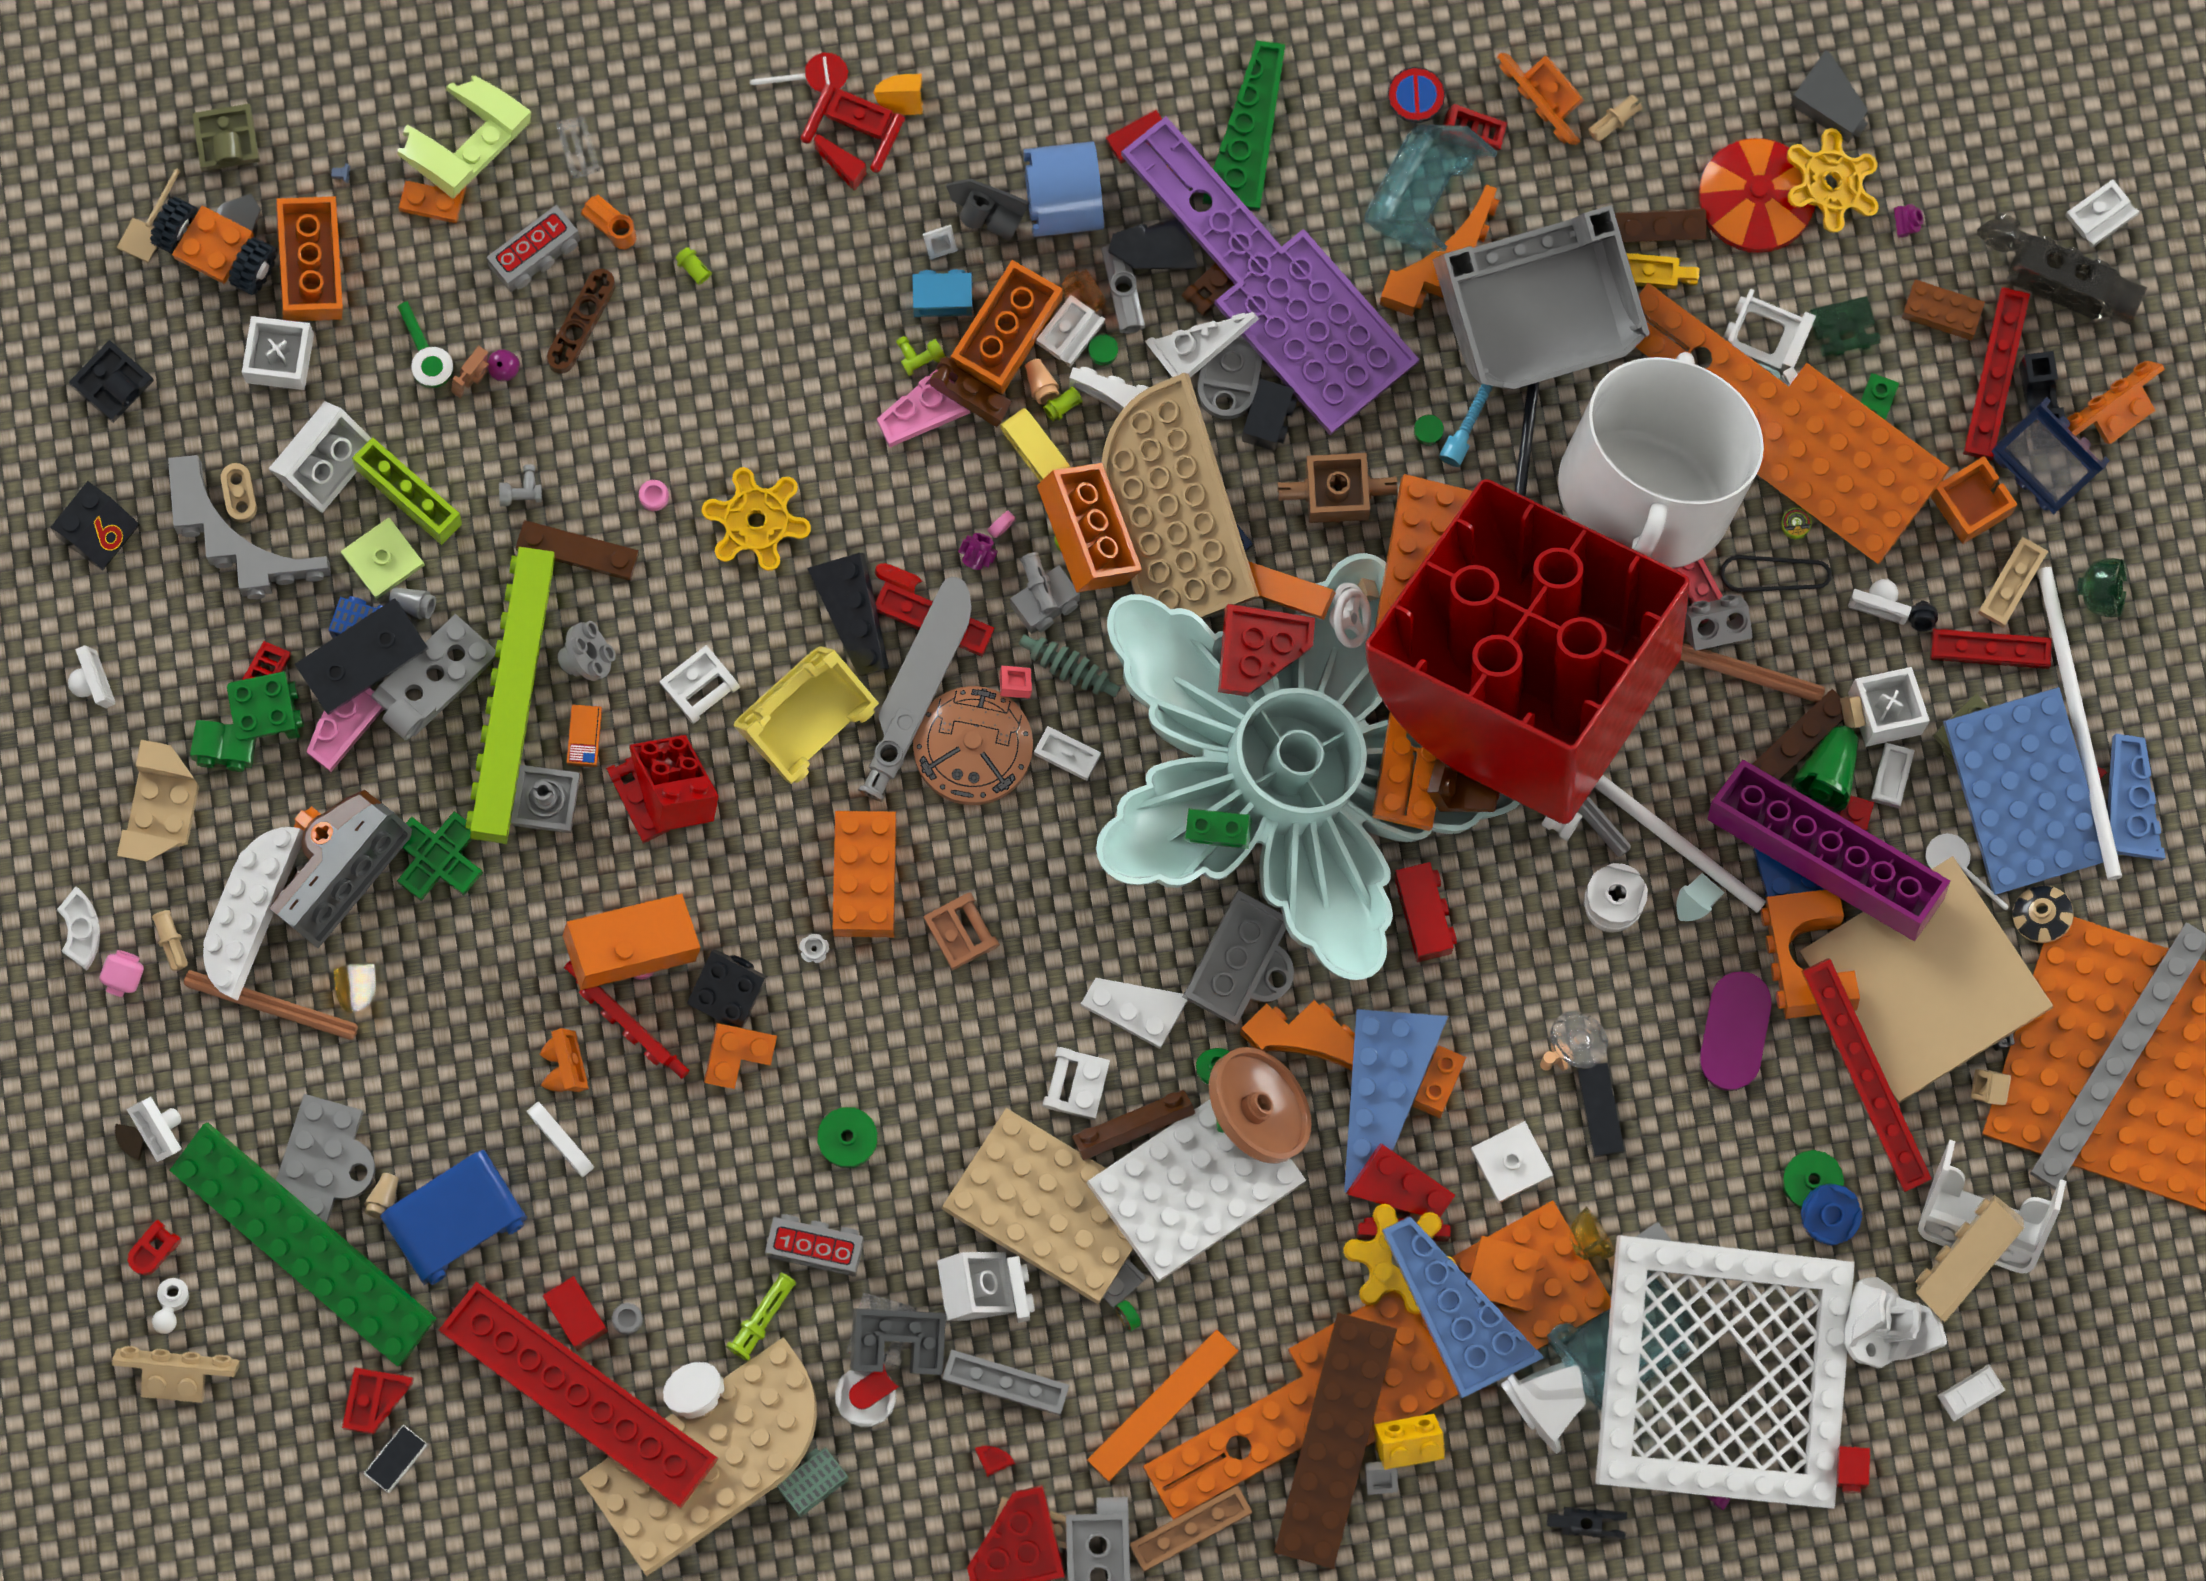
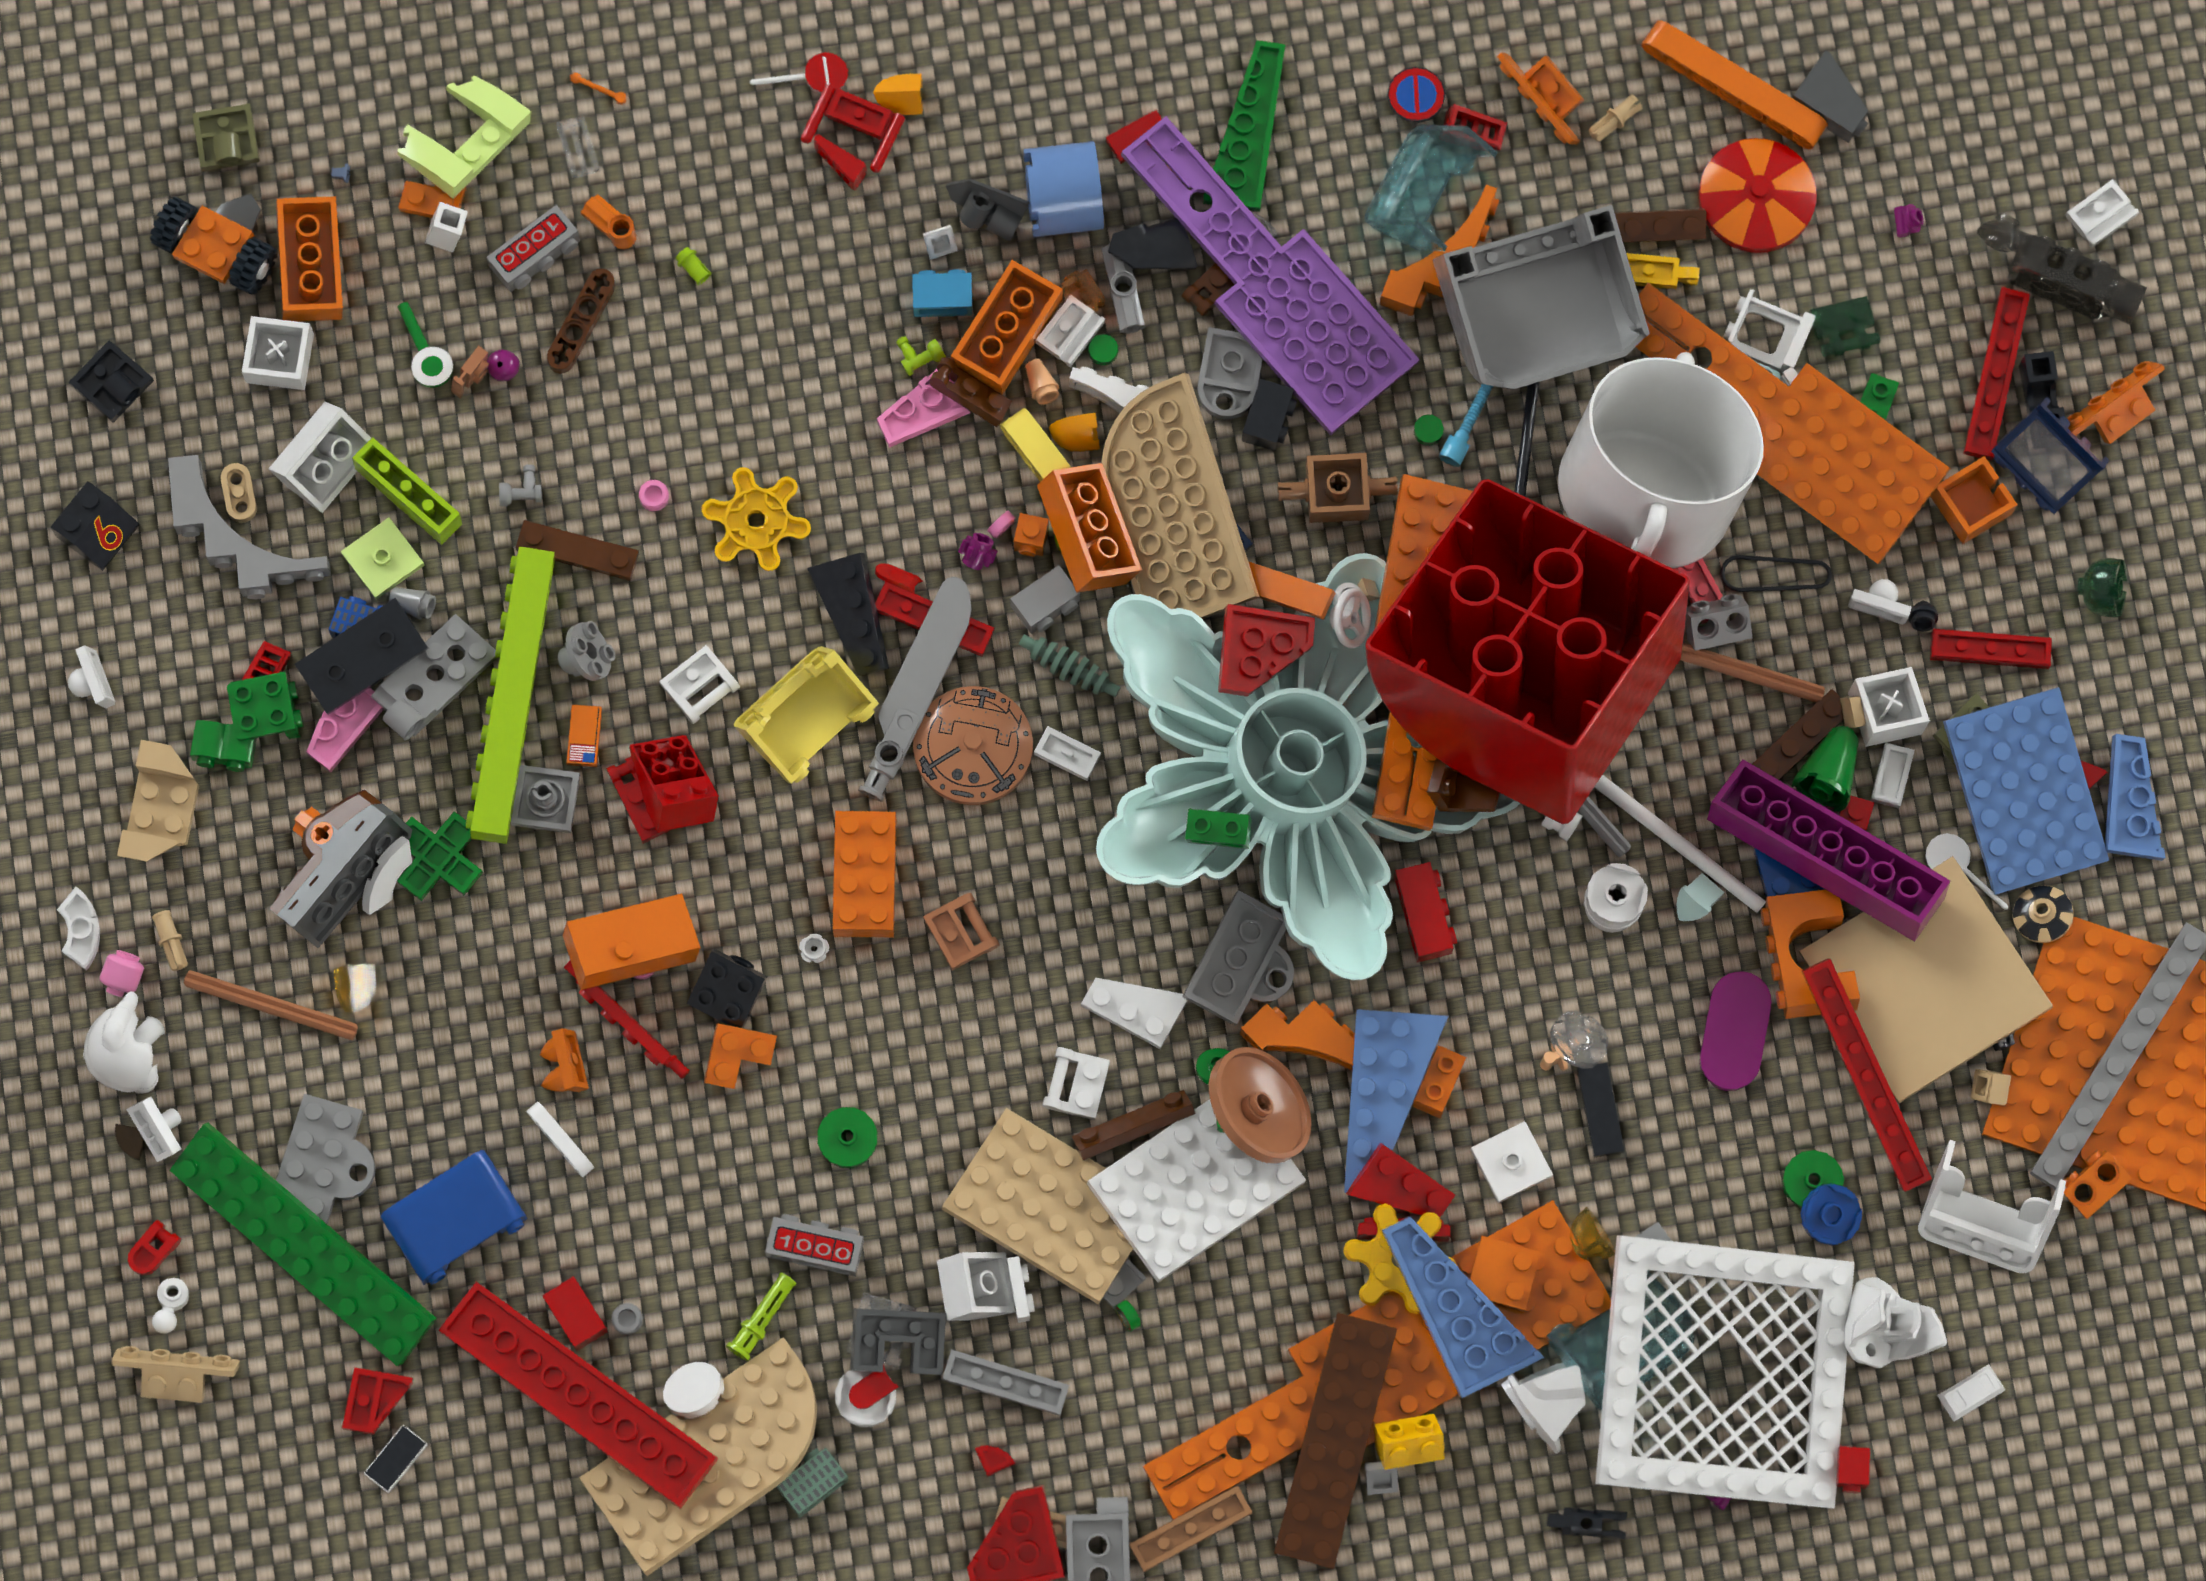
(119, 1052): none -> white piece
(137, 235): tan piece -> none
(244, 907): white plate -> none
(382, 1196): tan cone -> none
(391, 863): none -> white tile
(446, 227): none -> white brick
(619, 97): none -> orange hinge
(1015, 682): coral plate -> none
(1031, 535): none -> orange brick
(1039, 583): light grey pin -> none
(1066, 401): lime pin -> none
(1076, 433): none -> light orange brick
(1162, 1406): orange tile -> none
(1194, 348): white wing -> none
(1734, 85): none -> orange beam
(1796, 523): tile -> none
(1845, 170): yellow plate -> none
(1943, 310): dark orange piece -> none
(1969, 1257): tan slope -> none
(2012, 582): tan plate -> none
(2079, 723): white piece -> none
(2100, 1190): none -> orange brick

